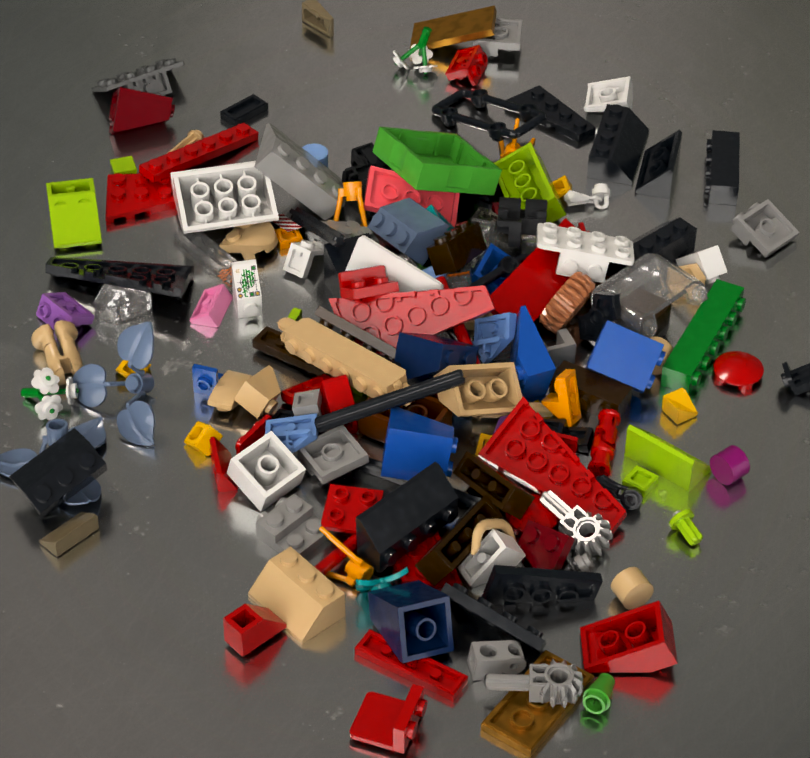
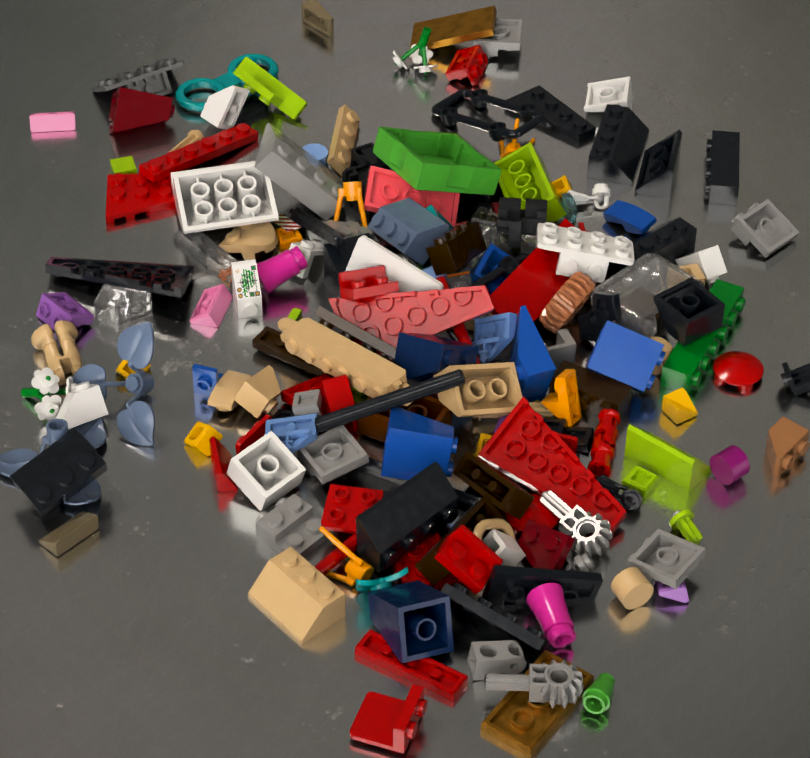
(53, 121): none -> bright pink slope
(73, 213): lime slope -> none
(82, 405): none -> white slope
(221, 82): none -> teal bar
(225, 106): none -> white slope
(250, 627): red slope -> none
(269, 88): none -> lime bracket
(280, 268): none -> dark pink plant
(343, 139): none -> tan plate
(467, 558): none -> red bracket
(552, 614): none -> dark pink plant
(570, 207): none -> clear light blue tile
(630, 642): red slope -> none
(632, 217): none -> blue slope
(666, 558): none -> light grey plate
(679, 594): none -> medium lavender slope
(689, 311): none -> black slope
(785, 444): none -> medium nougat slope

